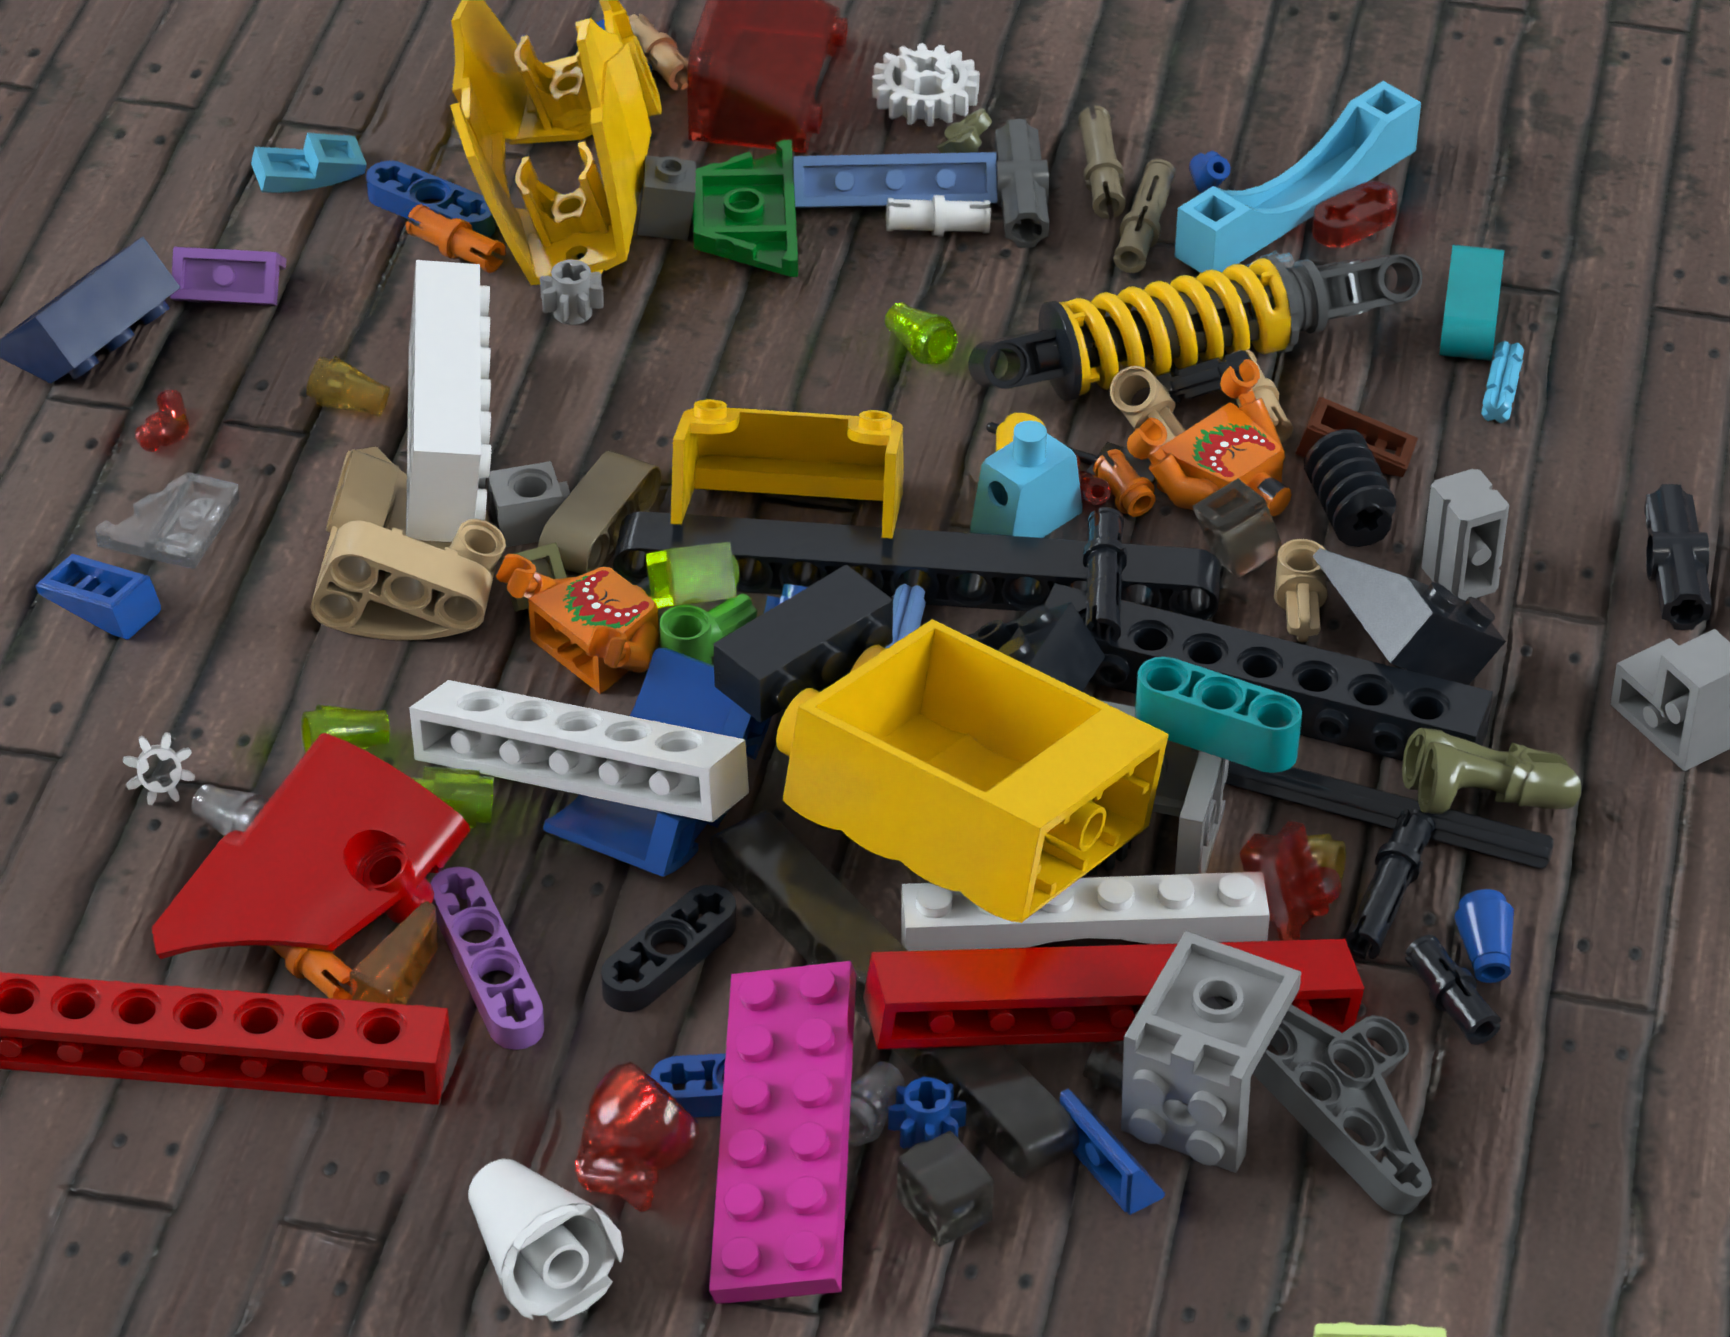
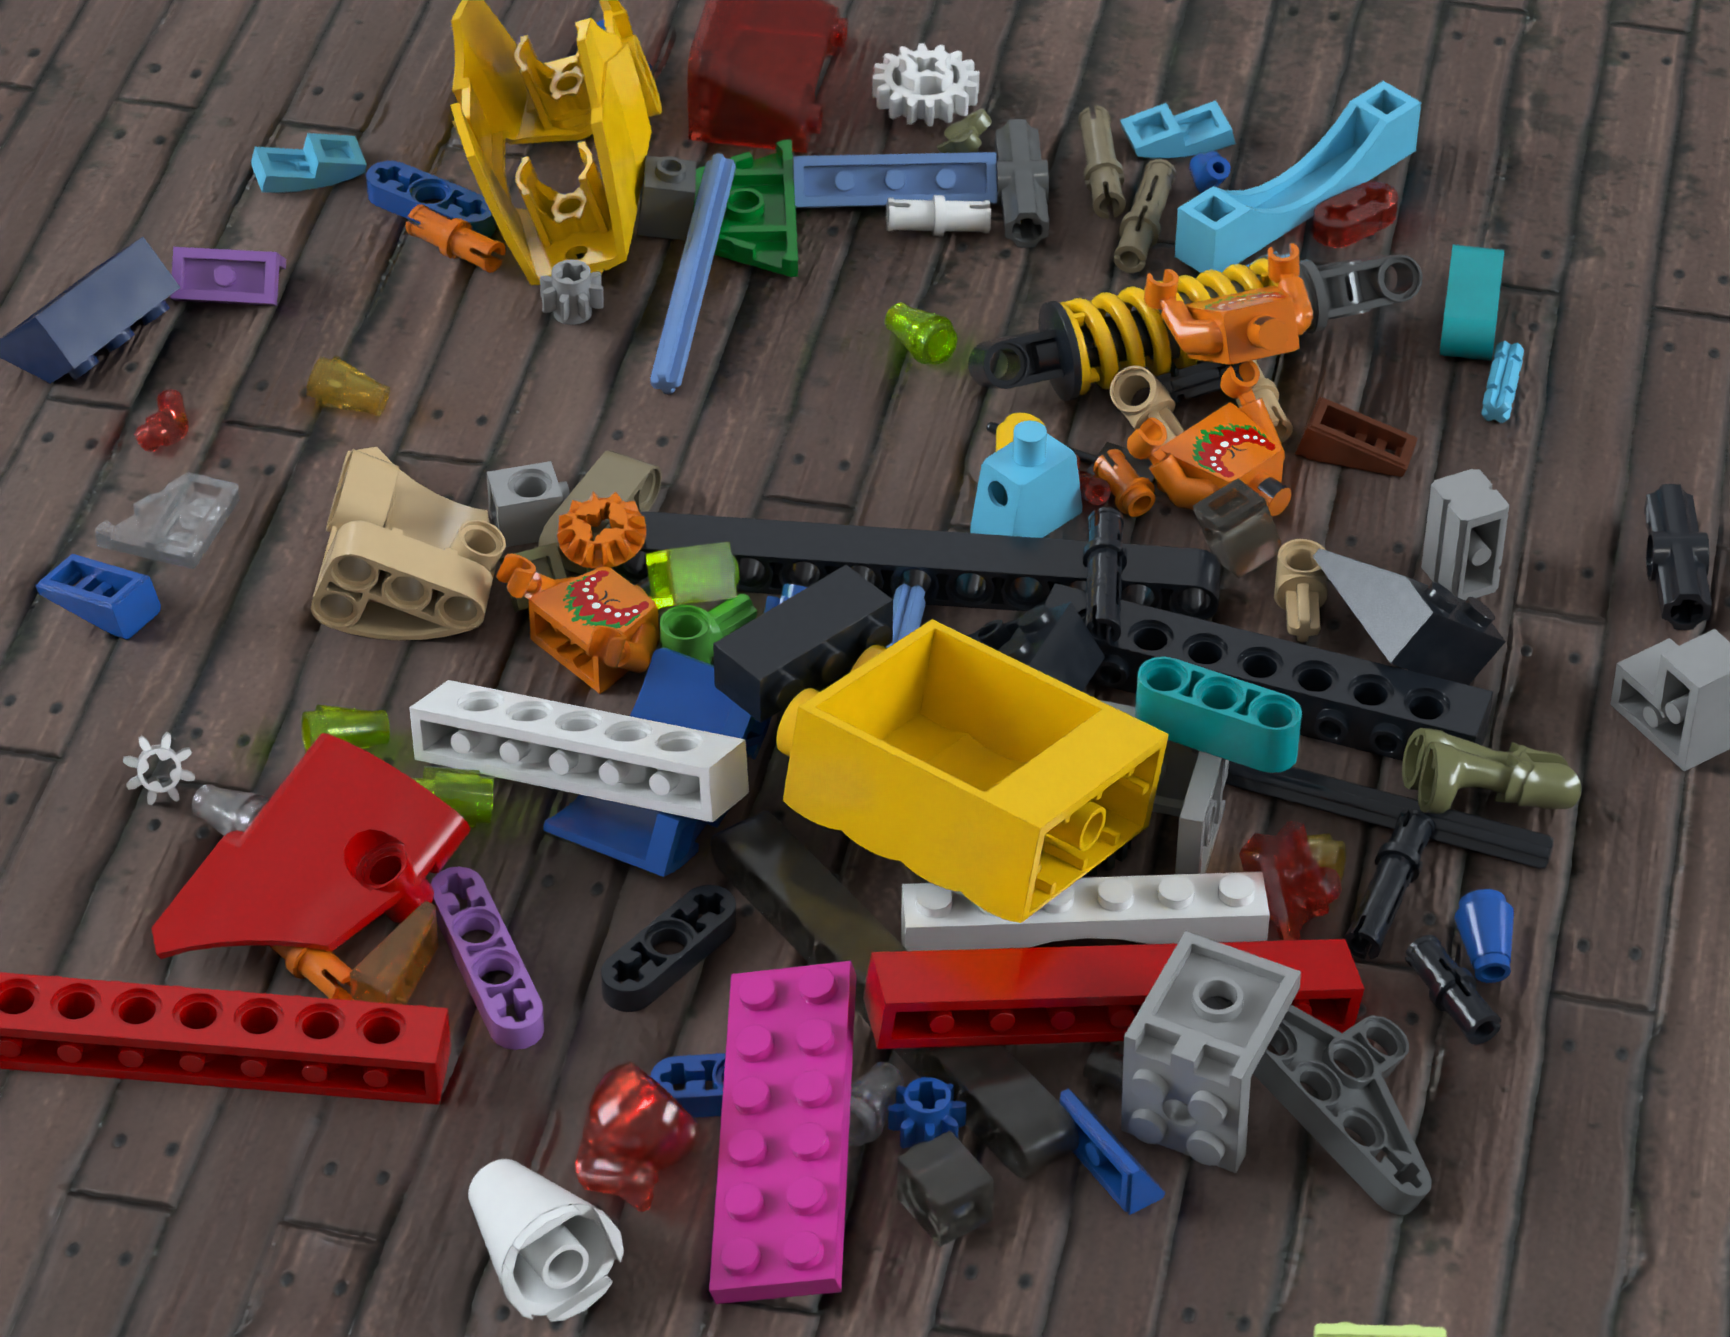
(447, 400): white brick -> none
(612, 545): none -> orange gear
(660, 52): tan pin -> none
(693, 274): none -> medium blue axle
(788, 456): yellow windscreen -> none
(1162, 135): none -> medium azure slope
(1238, 324): none -> orange torso
(1350, 487): black piece -> none

